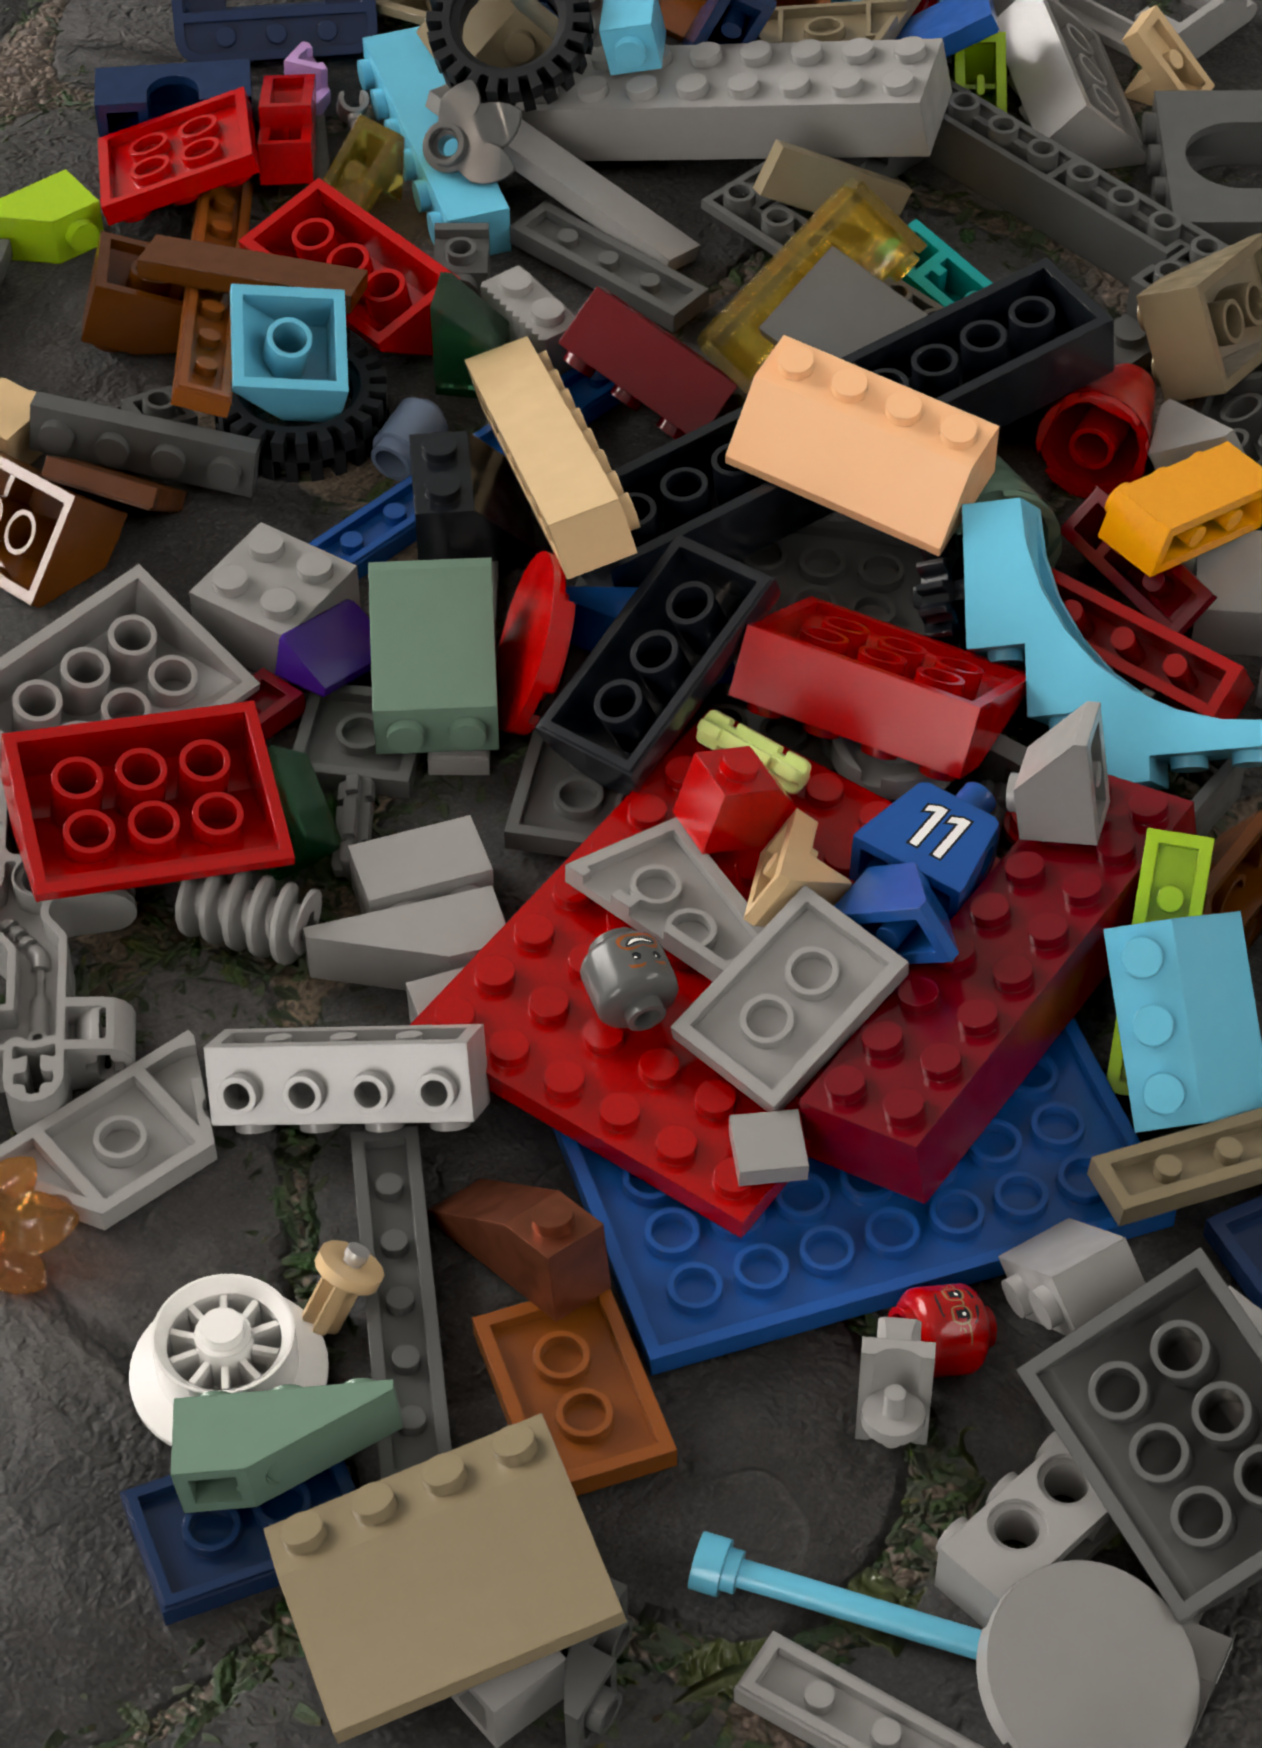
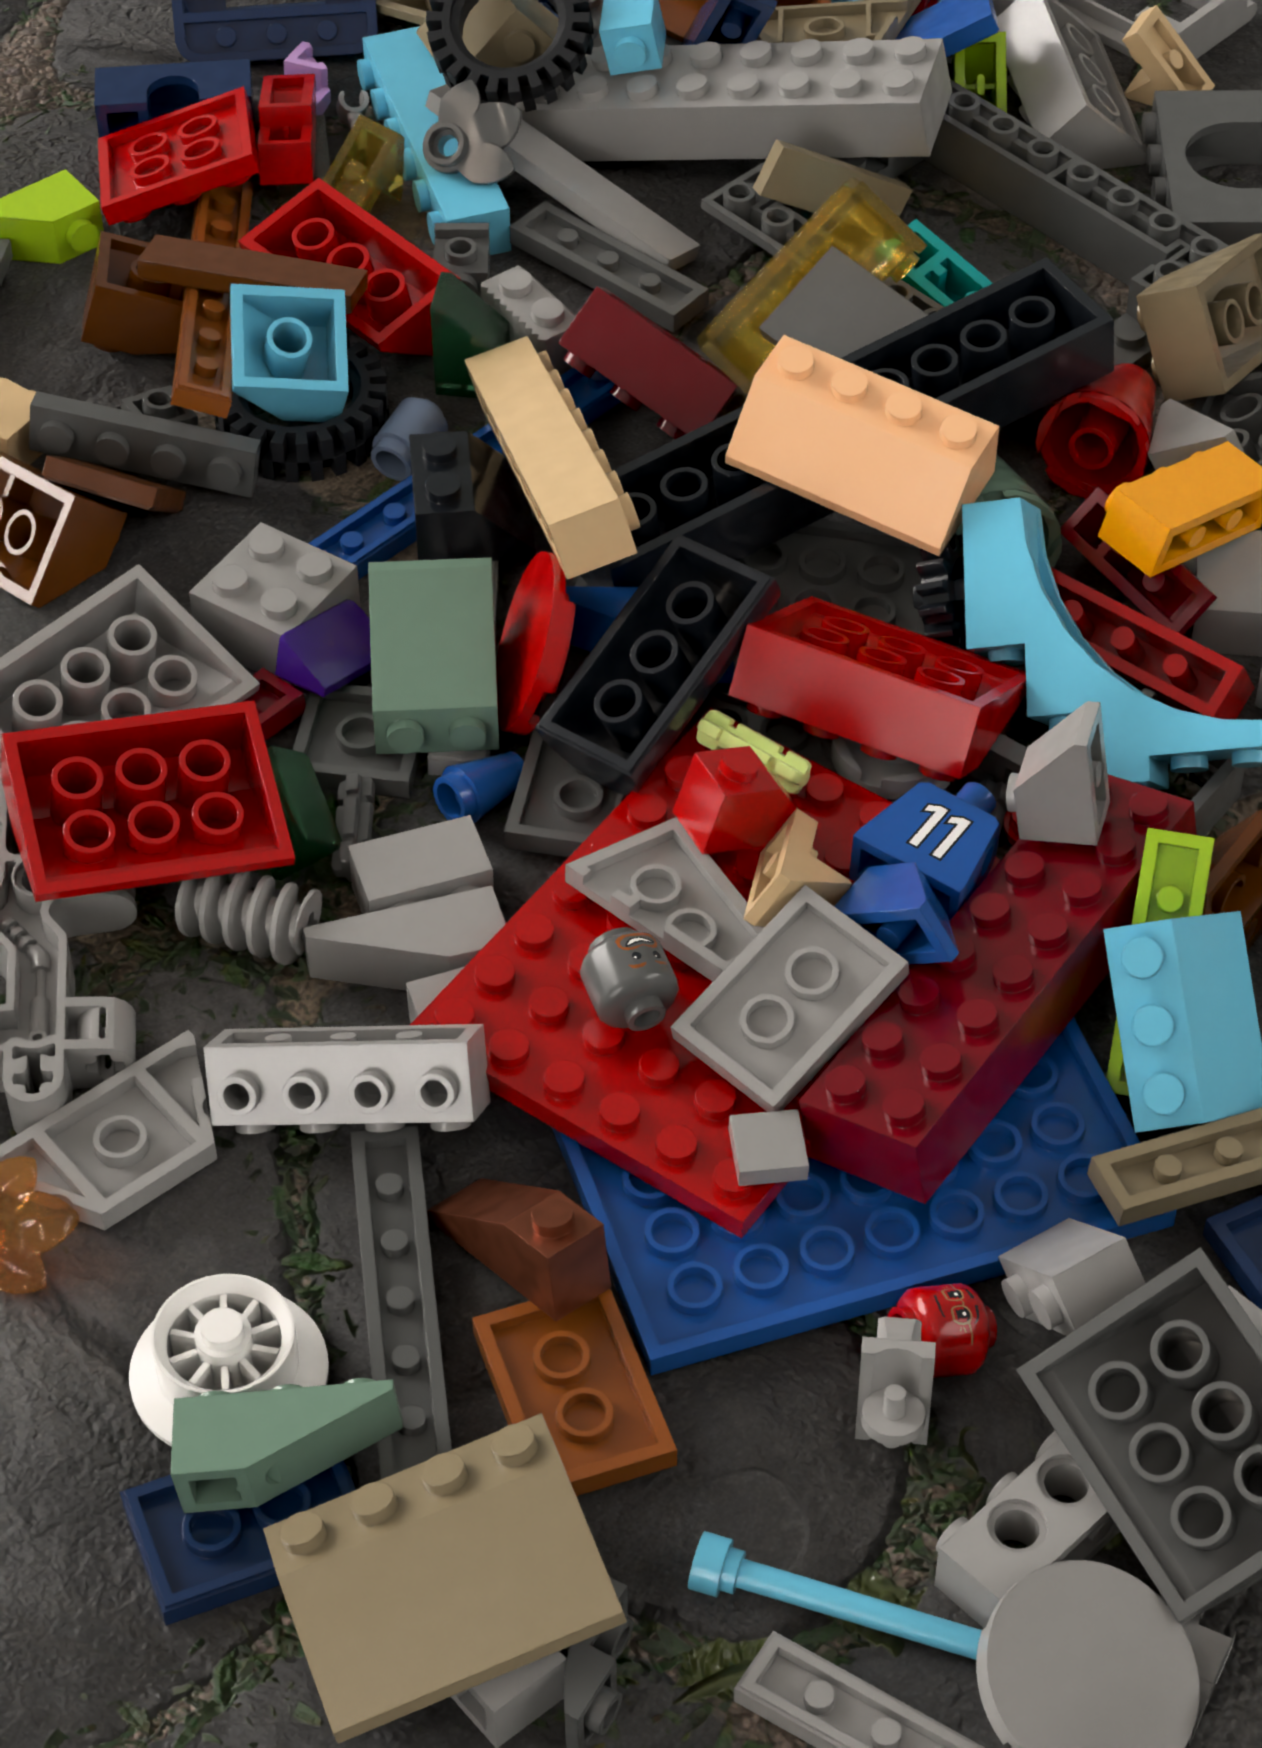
(345, 1274): tan piece -> none
(477, 785): none -> blue cone

